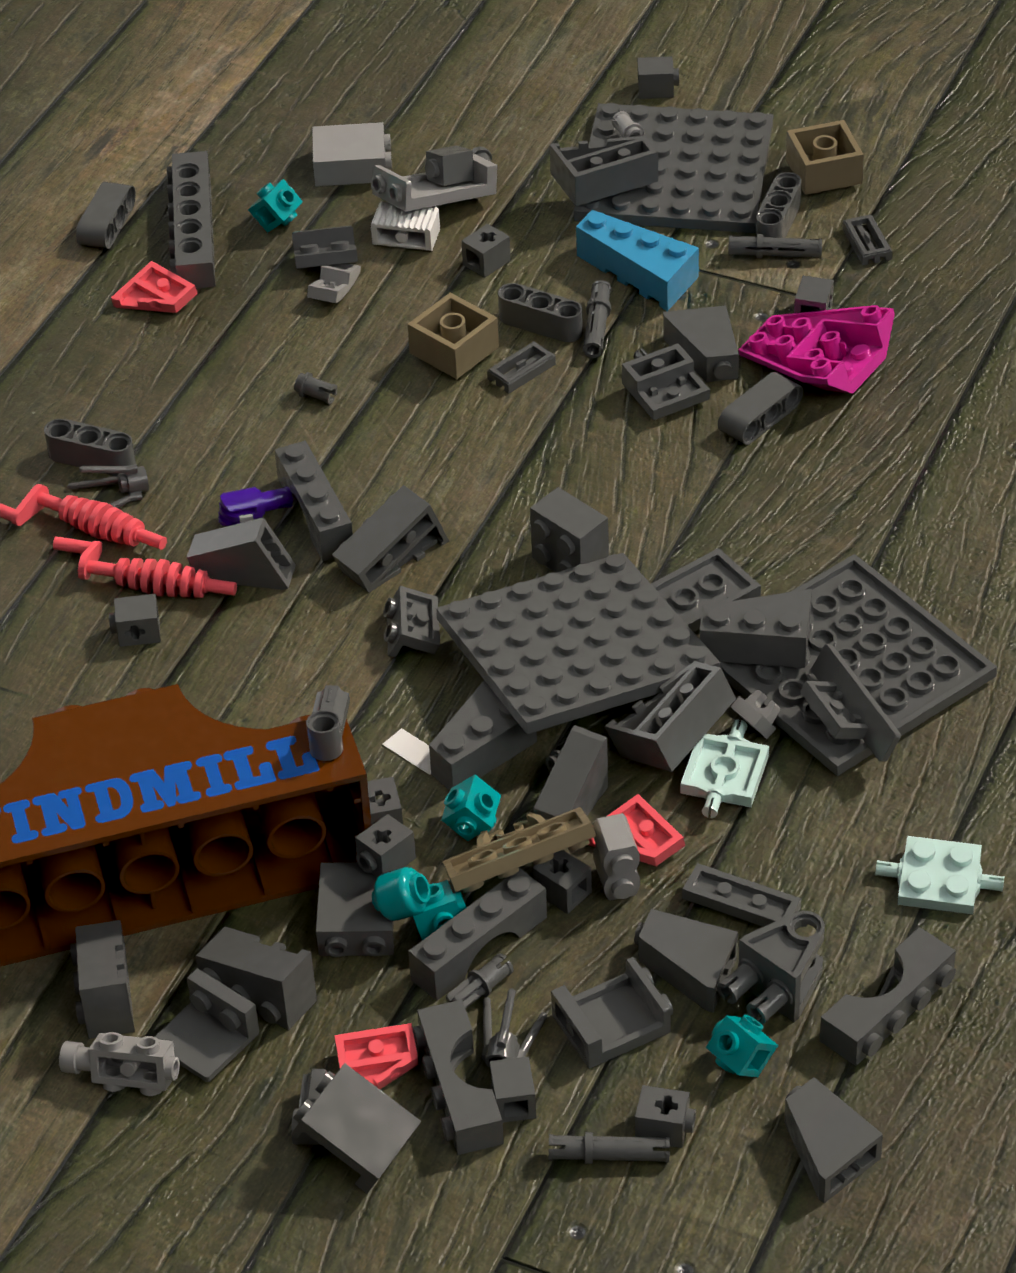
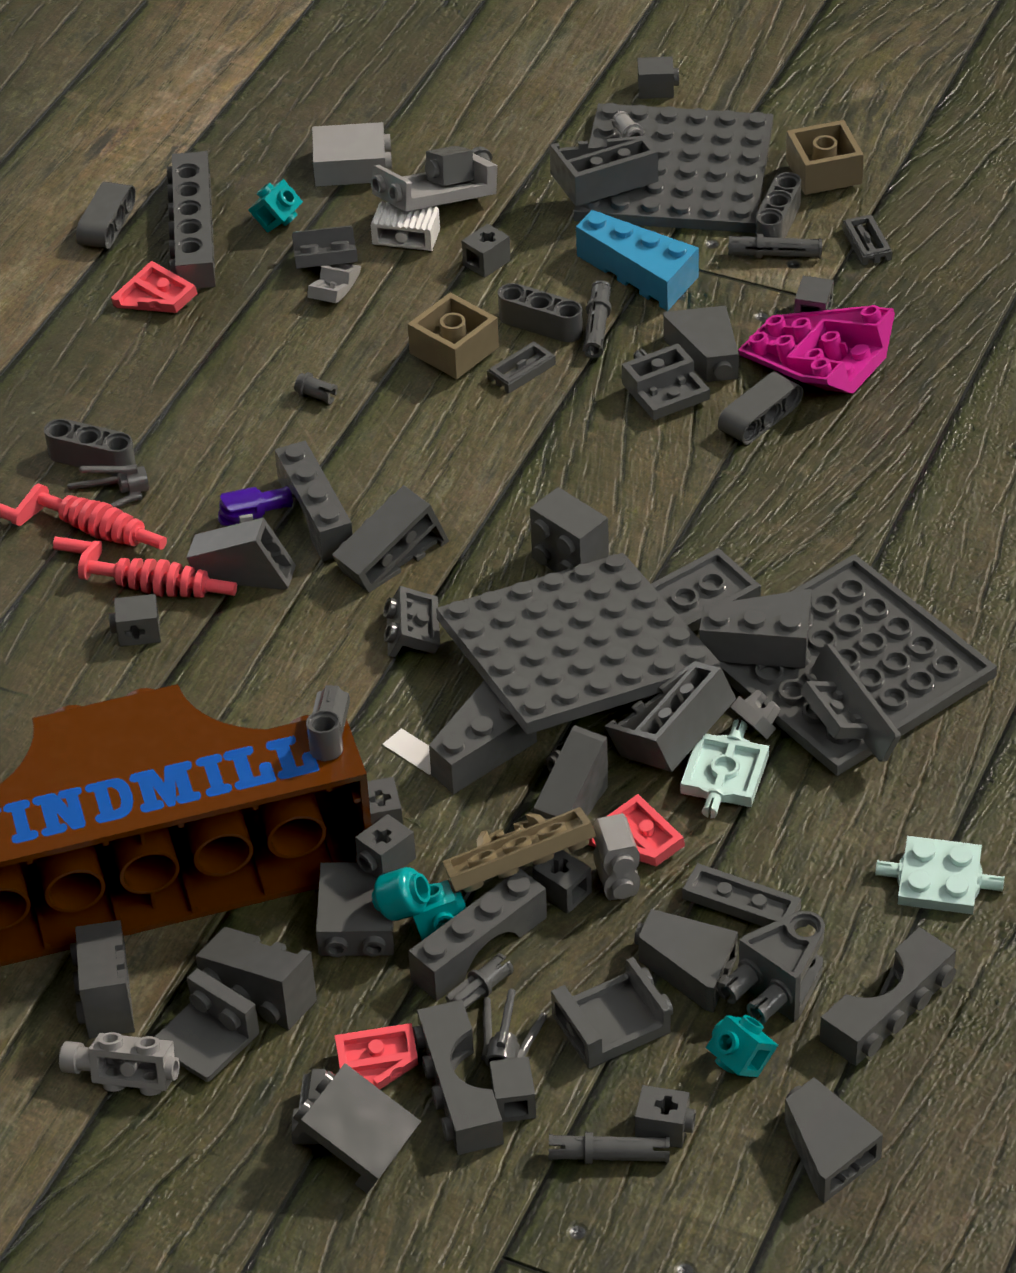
(471, 807): teal brick -> none

